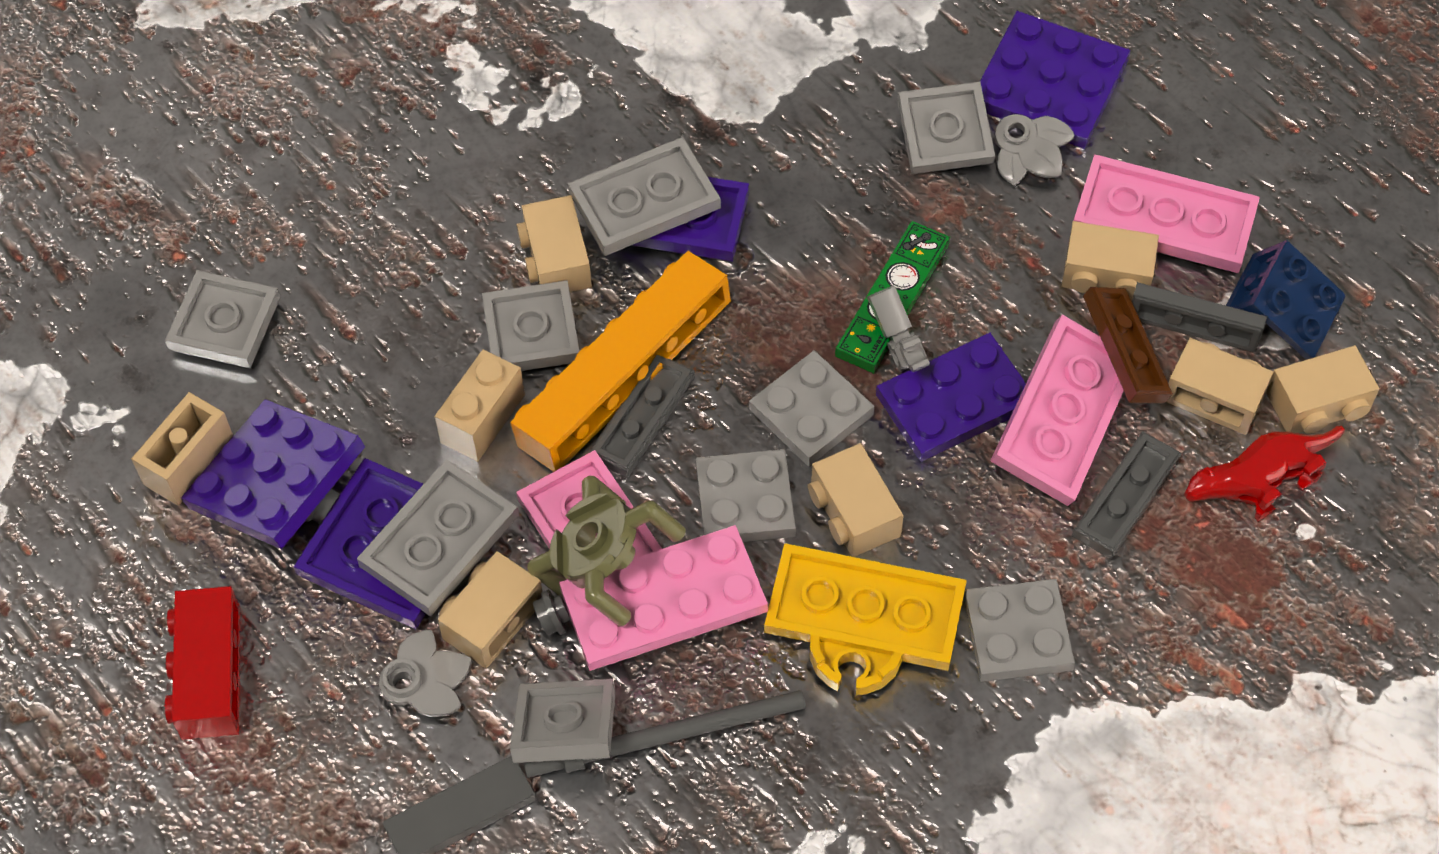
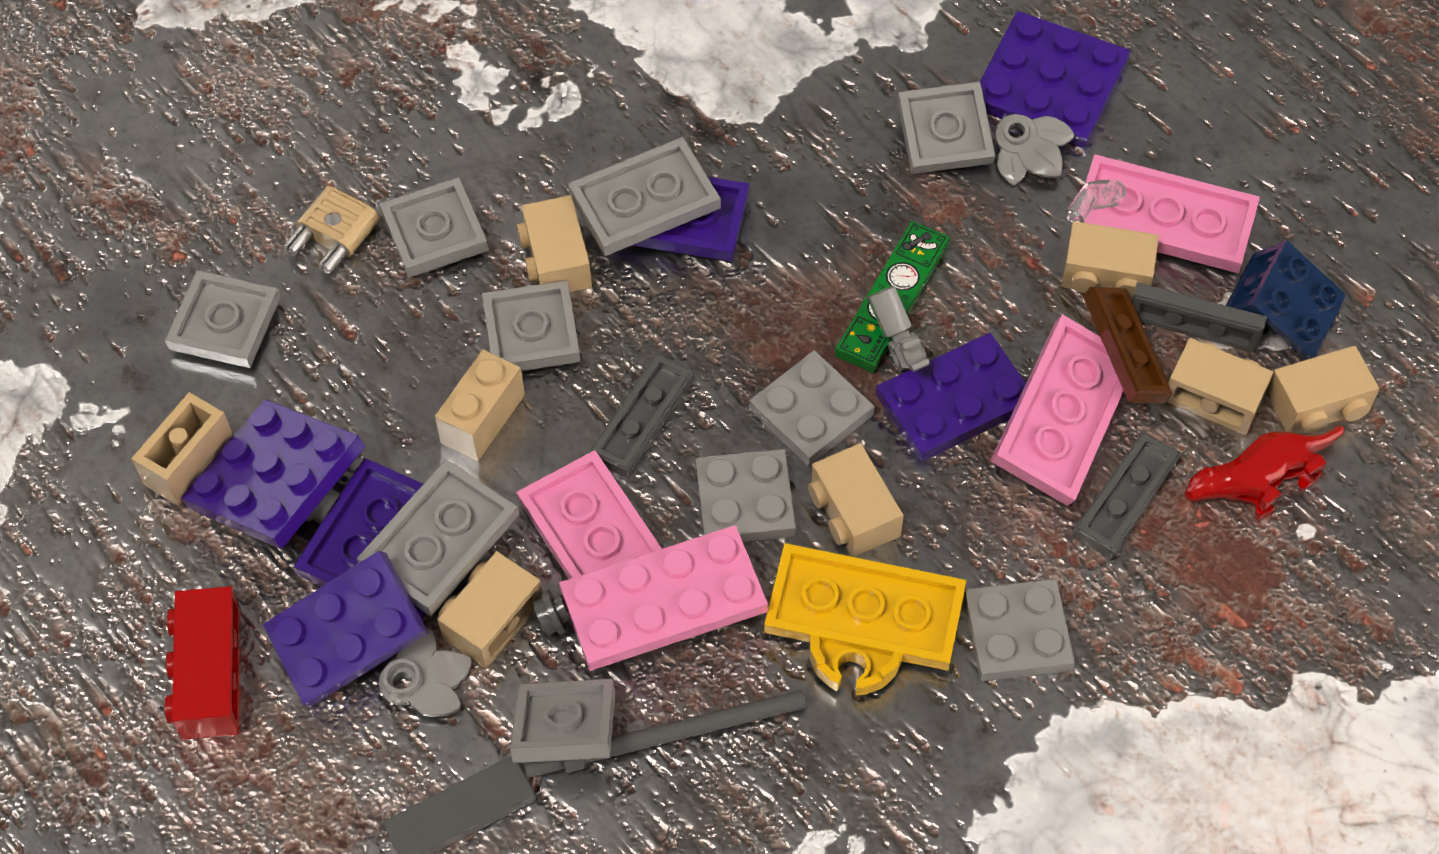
(335, 223): none -> tan piece
(345, 628): none -> dark purple plate
(433, 227): none -> light grey plate
(591, 559): olive plate -> none
(606, 371): light orange brick -> none
(1095, 196): none -> clear arm

